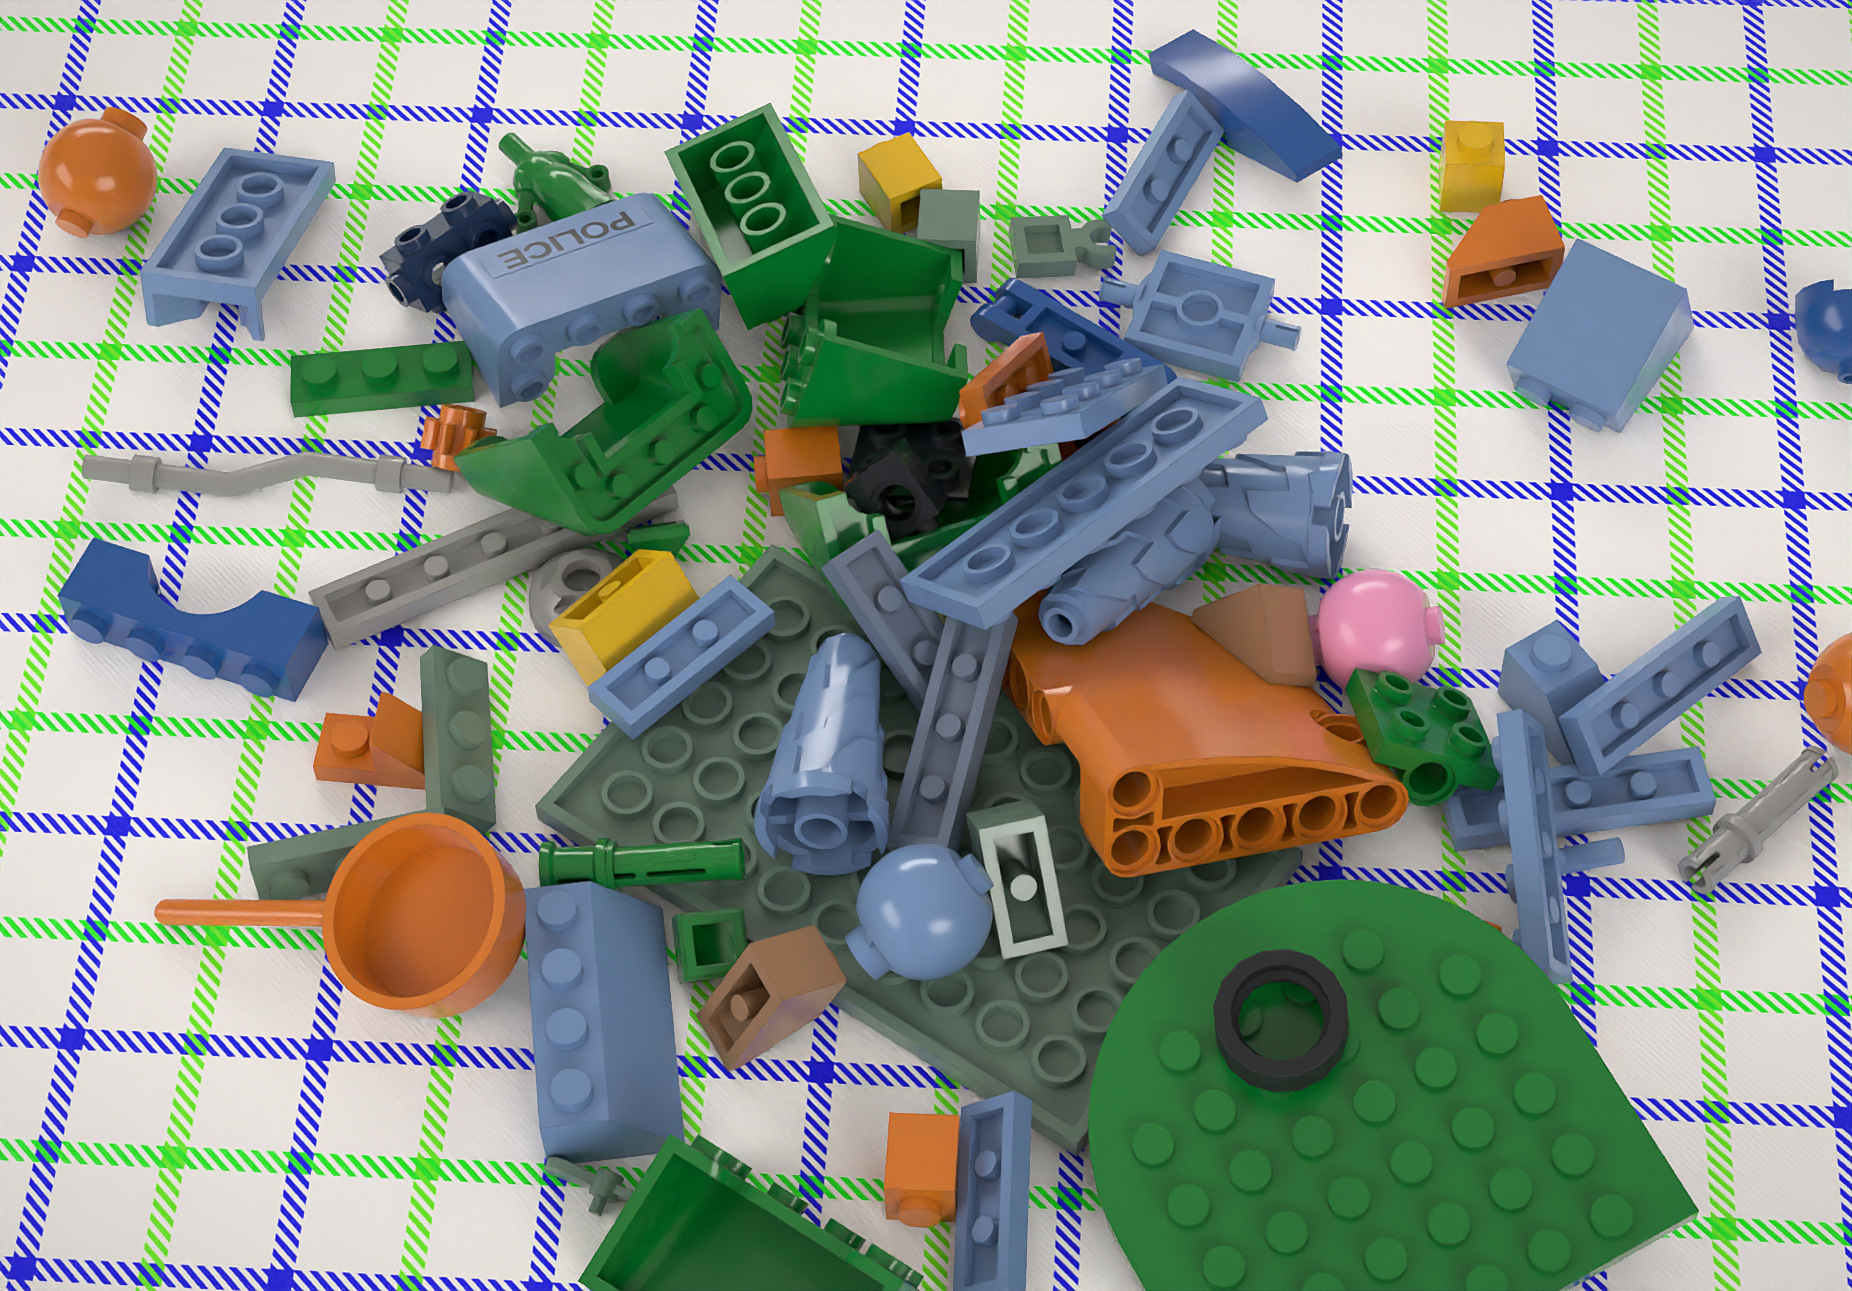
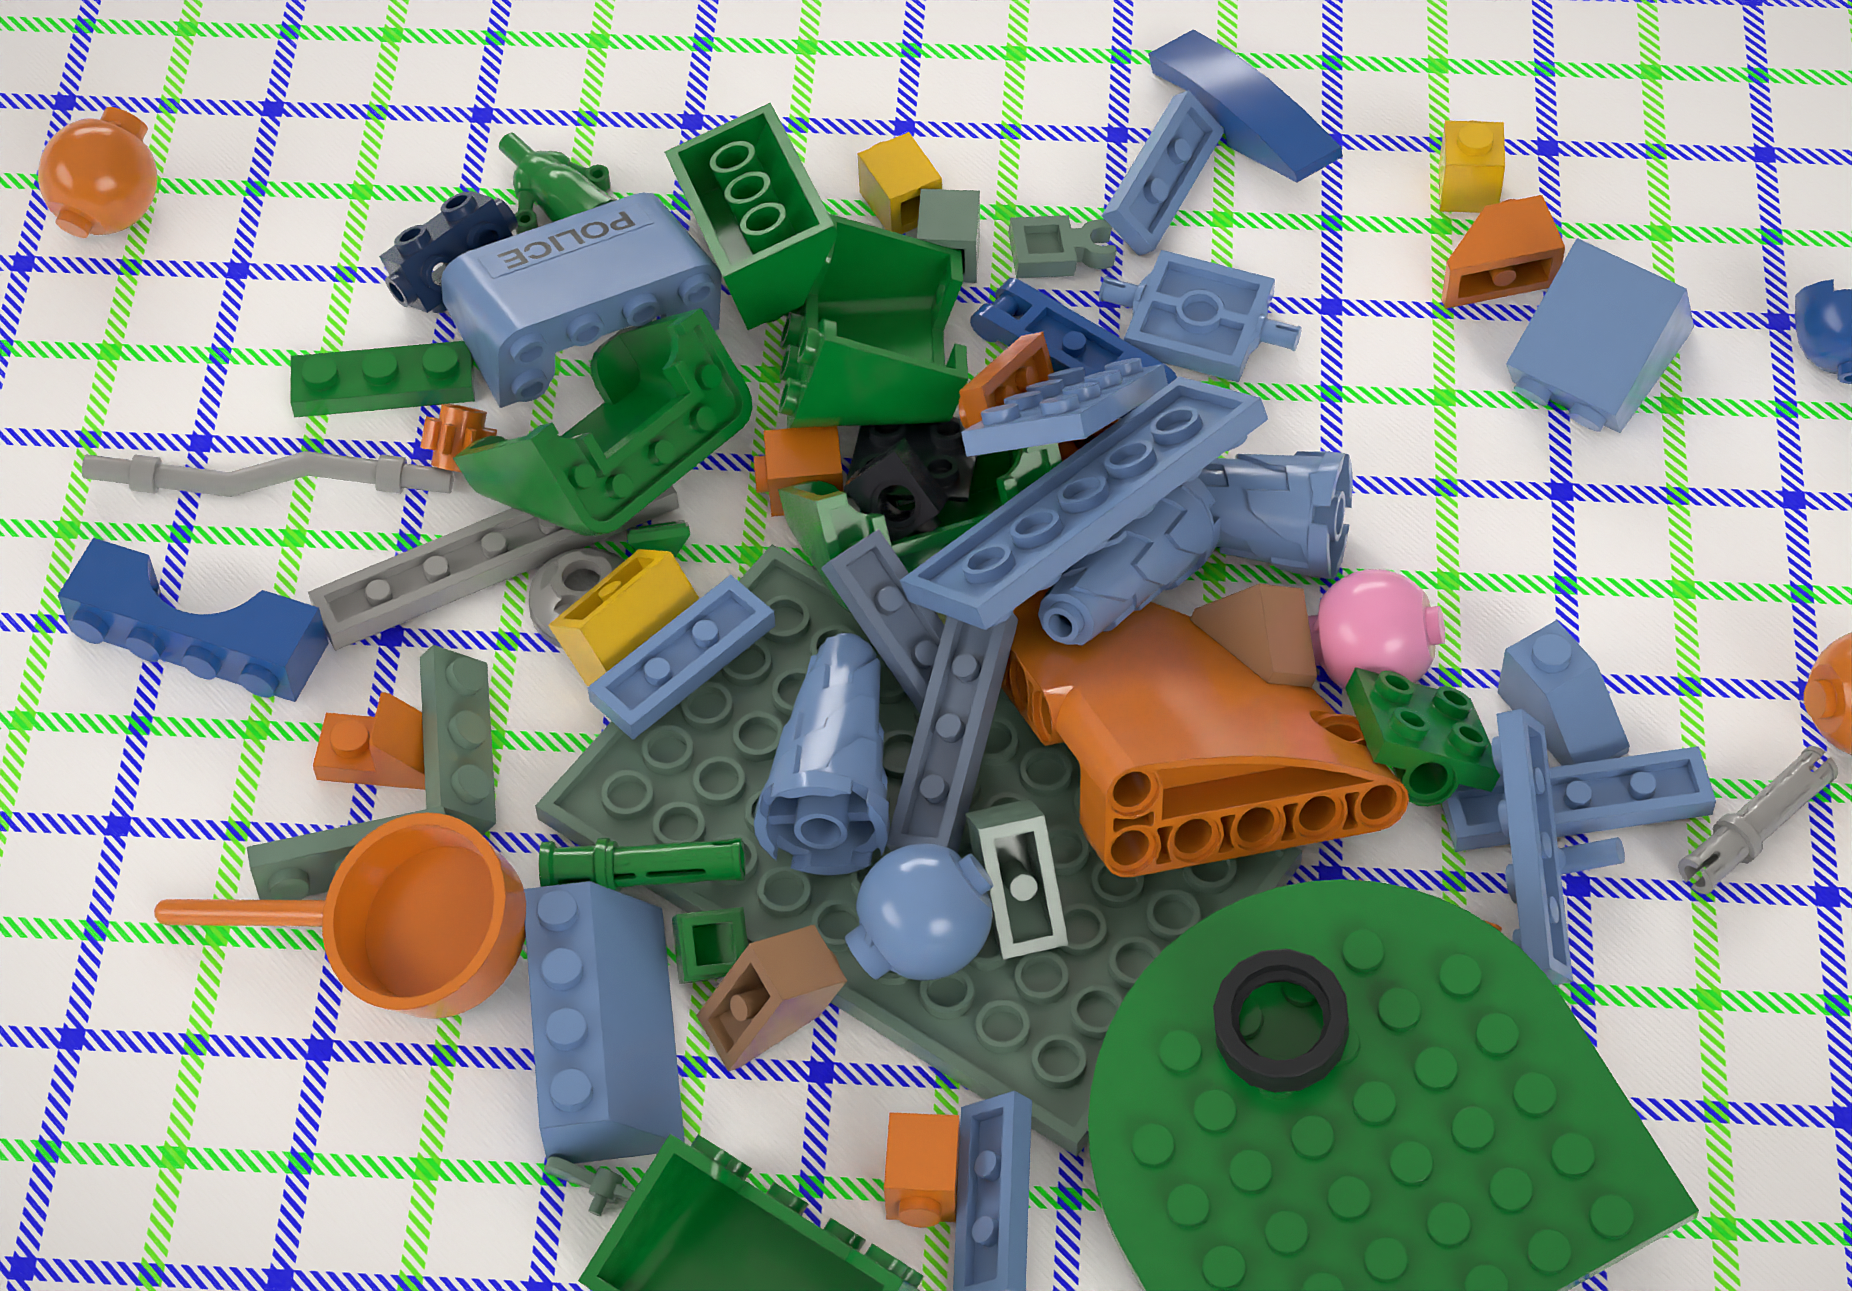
(234, 236): medium blue plate -> none
(1660, 686): medium blue plate -> none

